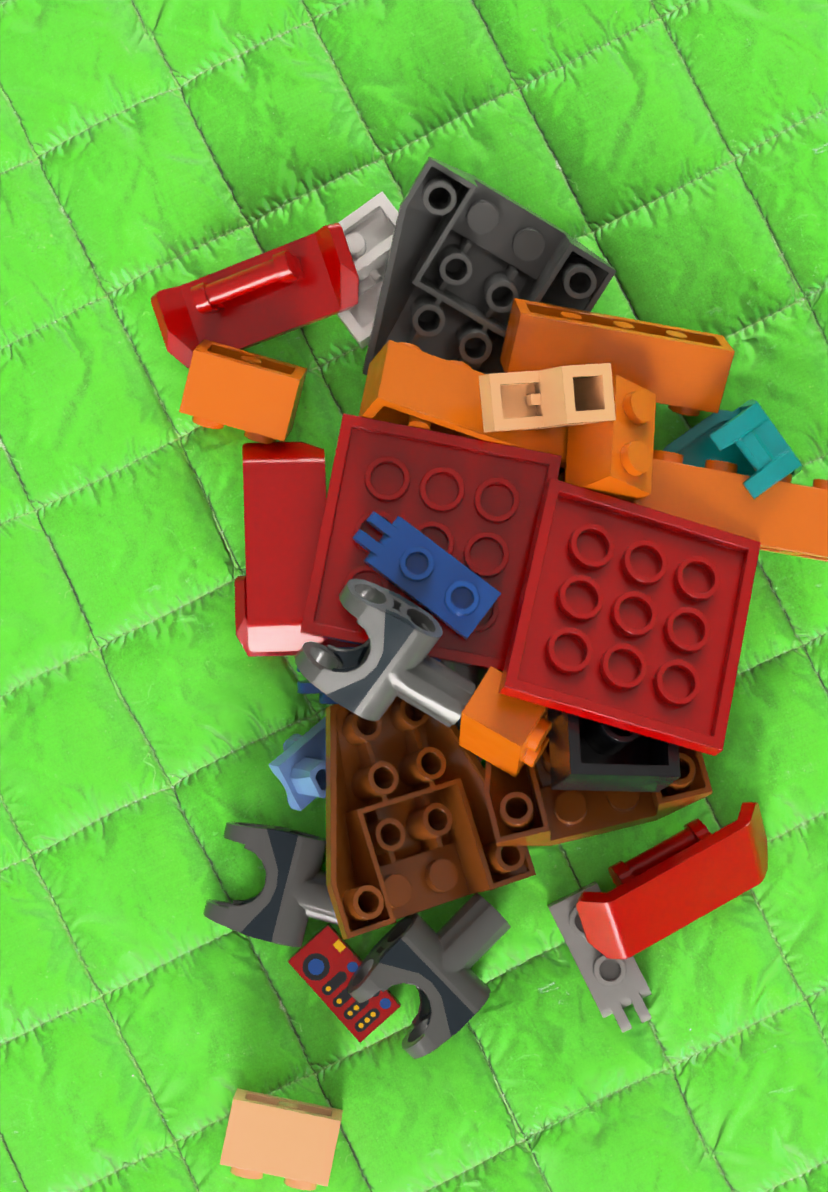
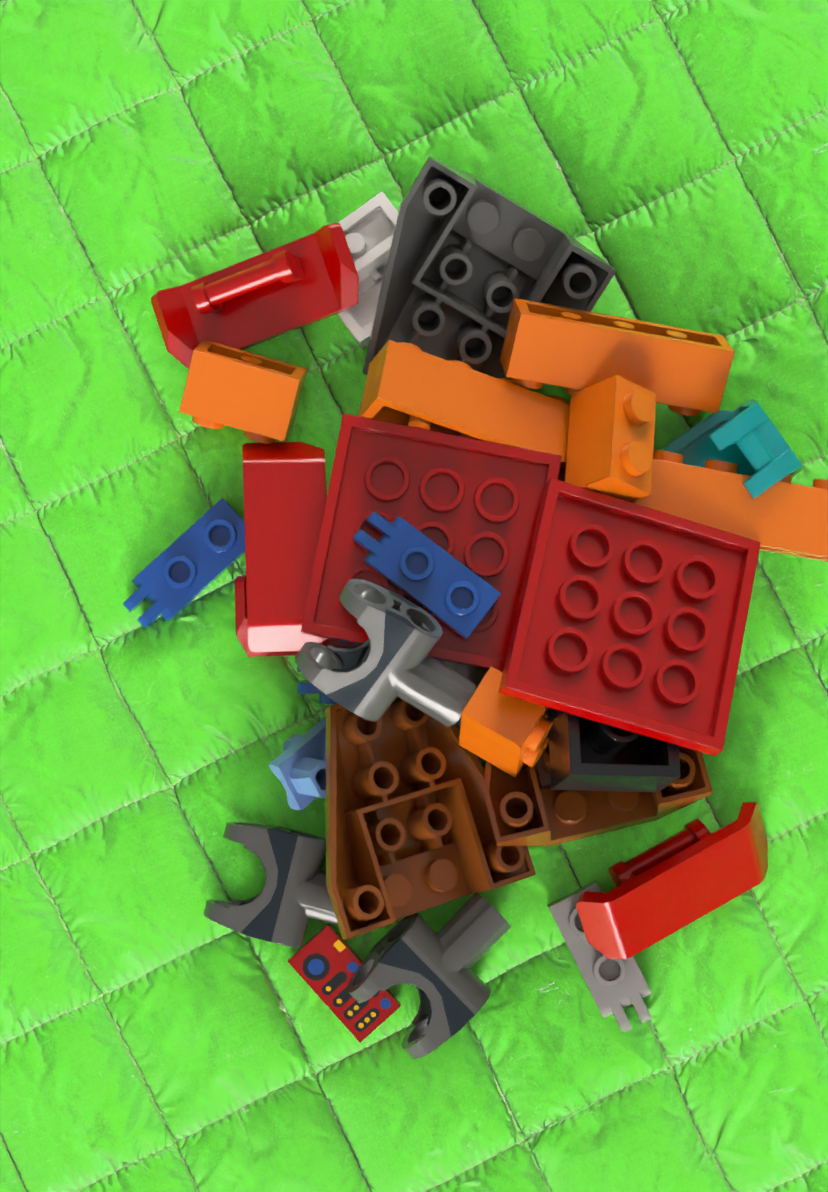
(189, 564): none -> blue hinge
(281, 1139): light nougat brick -> none
(547, 398): light nougat brick -> none

